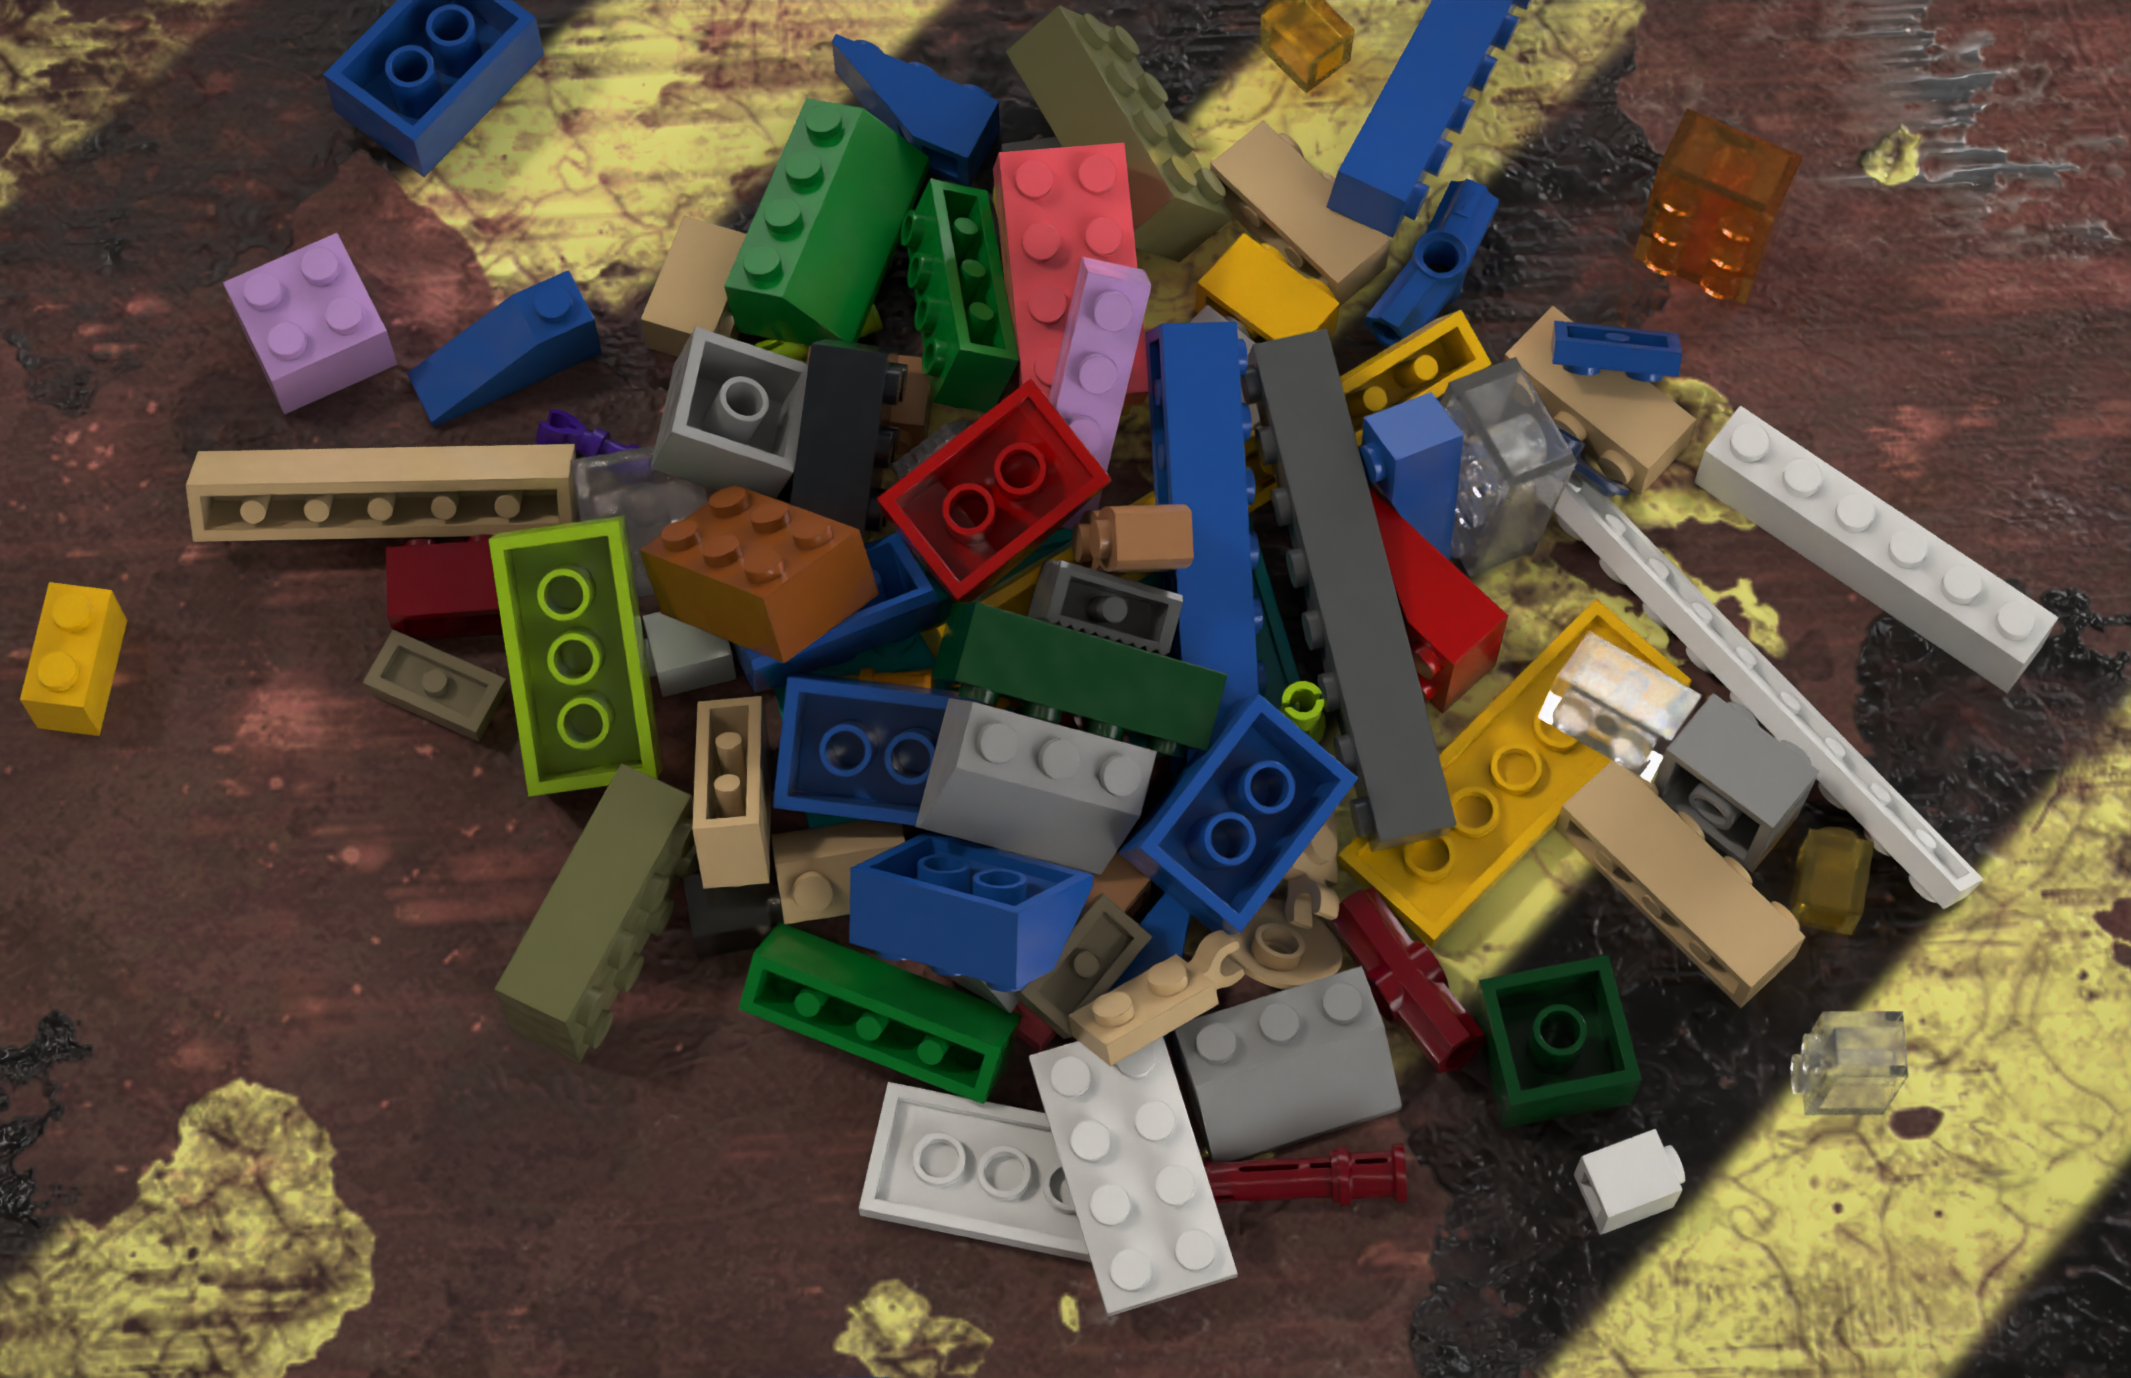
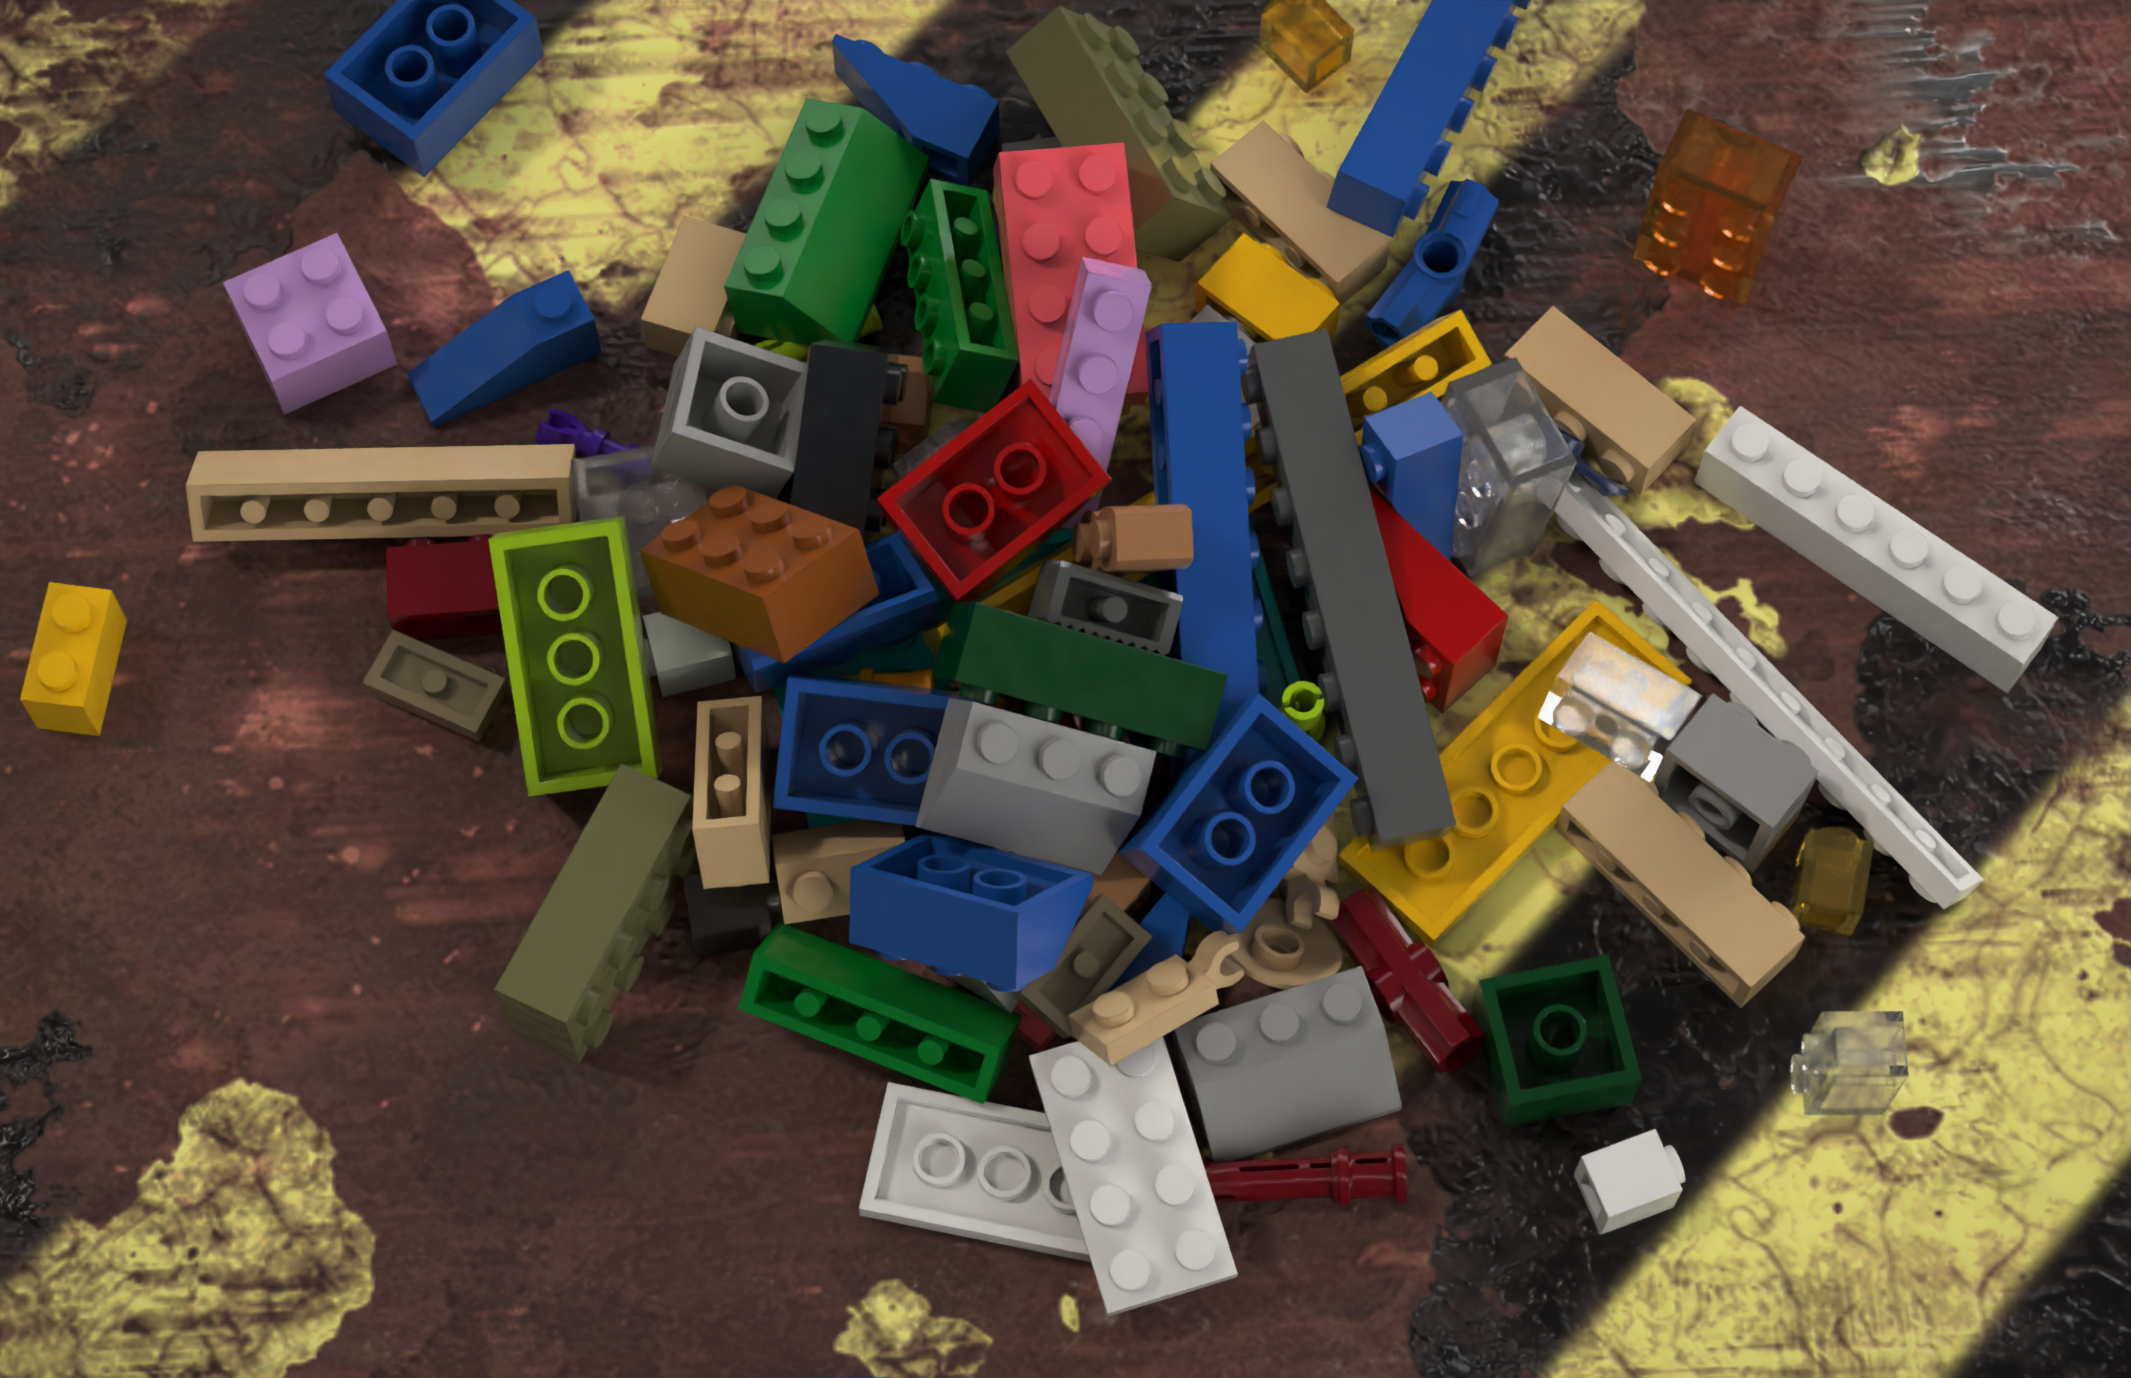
(1640, 353): blue plate -> none

